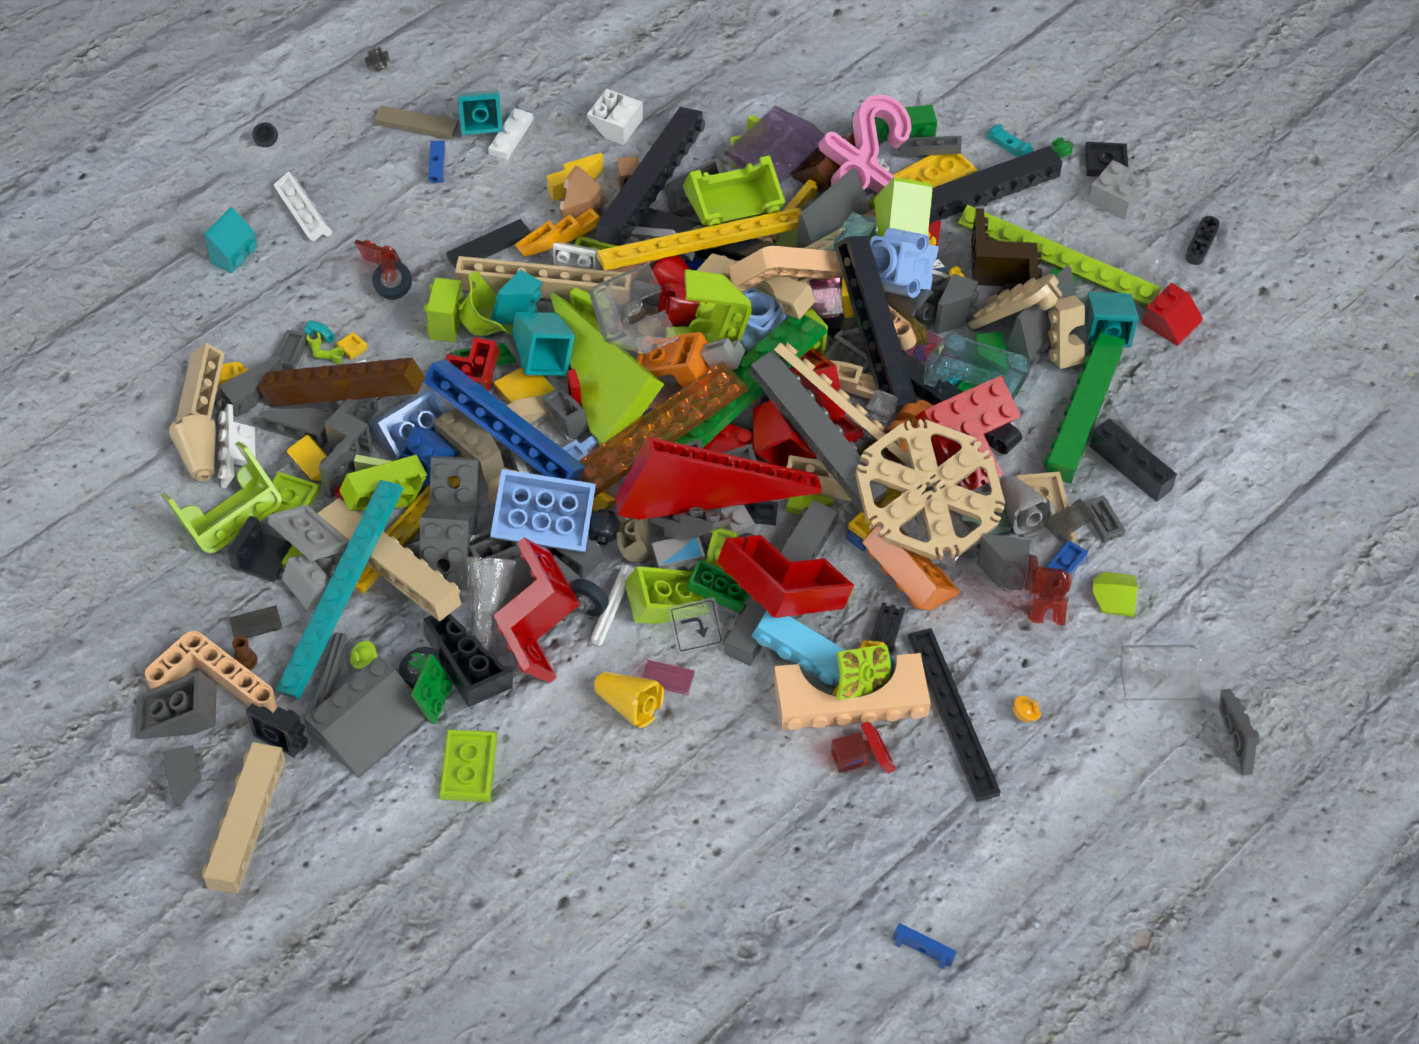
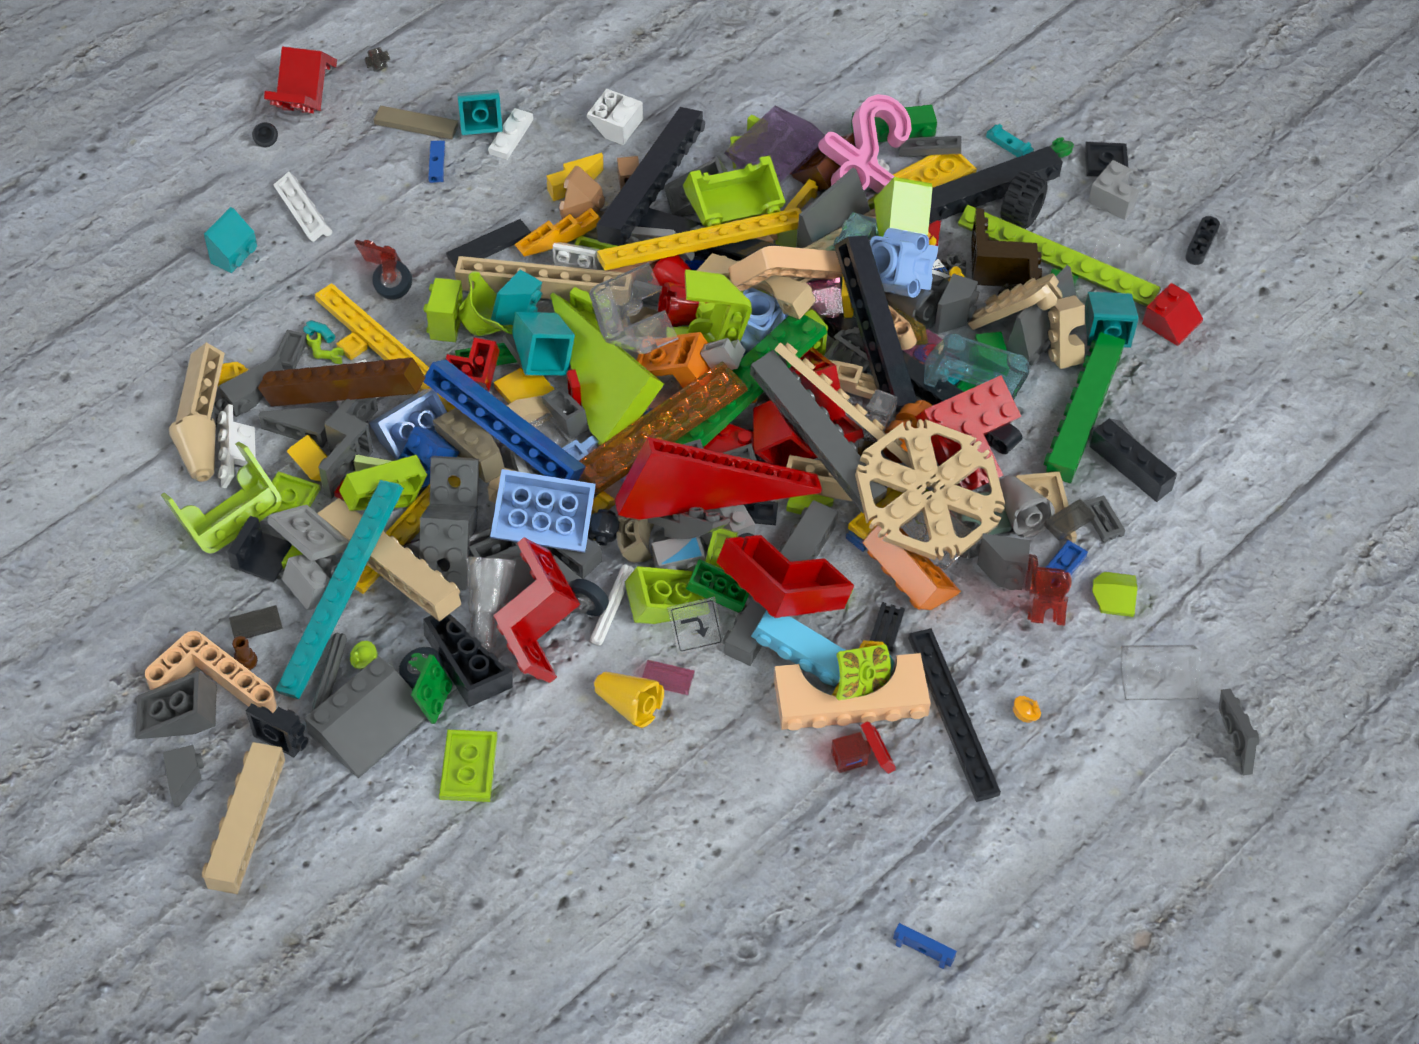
(300, 80): none -> red bracket
(369, 330): none -> yellow plate
(954, 260): none -> dark grey gear
(1024, 199): none -> black tyre

